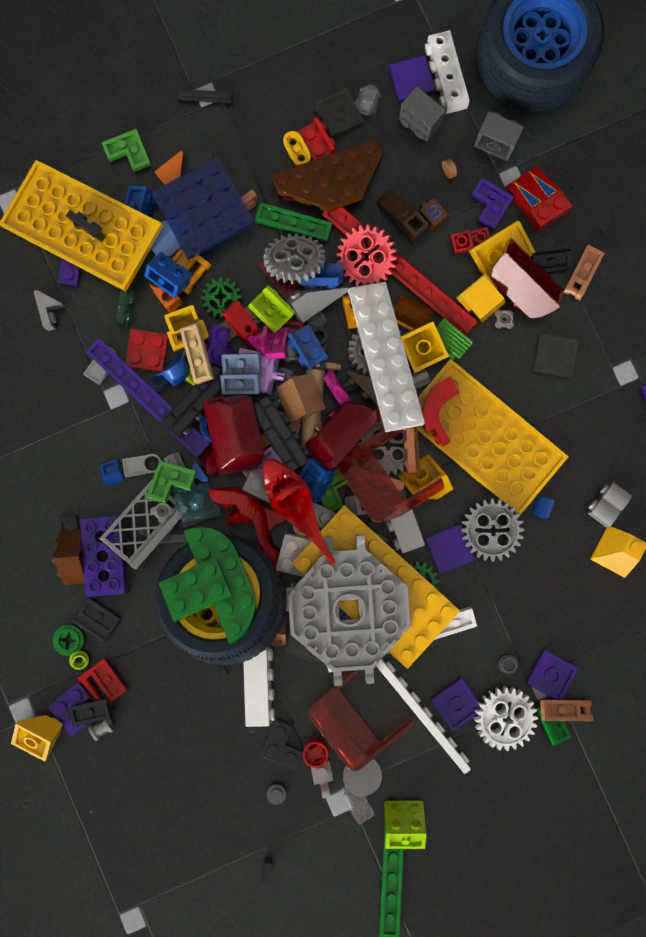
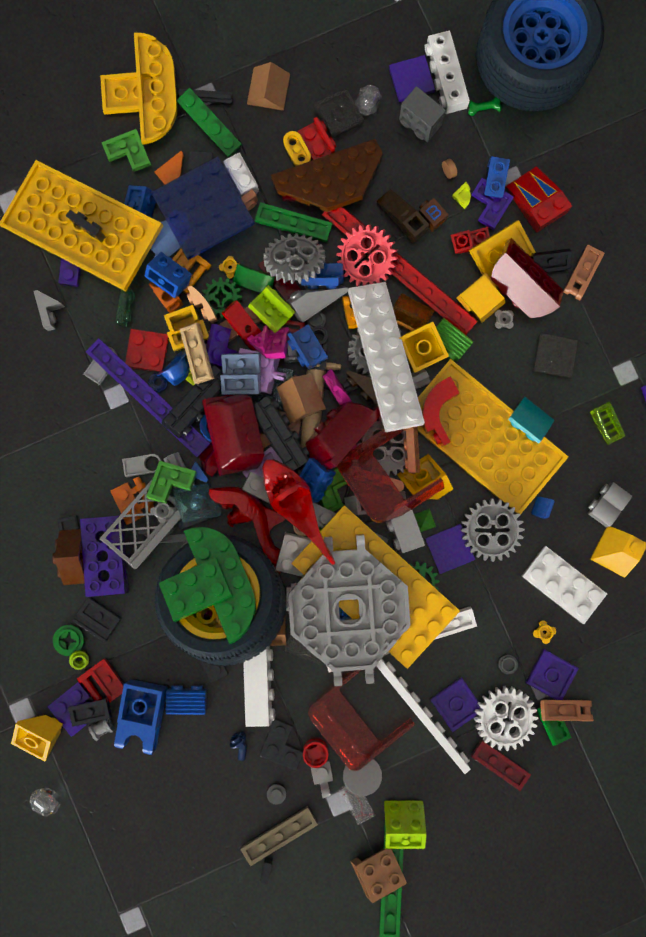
(45, 801): none -> clear head
(111, 472): blue slope -> none
(125, 495): none -> orange plate
(140, 720): none -> blue brick
(146, 91): none -> yellow plate
(186, 700): none -> blue brick
(199, 301): none -> light nougat slope
(209, 122): none -> green plate
(229, 261): none -> yellow plate
(238, 741): none -> dark blue plate
(240, 174): none -> white brick
(252, 279): none -> green slope
(269, 86): none -> medium nougat slope
(279, 836): none -> dark tan plate
(379, 874): none -> medium nougat bracket
(425, 520): none -> bright green slope
(463, 195): none -> neon yellow tile
(475, 107): none -> green piece
(496, 176): none -> blue bracket
(498, 135): dark grey brick -> none
(500, 765): none -> dark red plate
(531, 420): none -> teal slope
(550, 631): none -> yellow plate
(564, 584): none -> white plate
(614, 420): none -> clear neon green slope

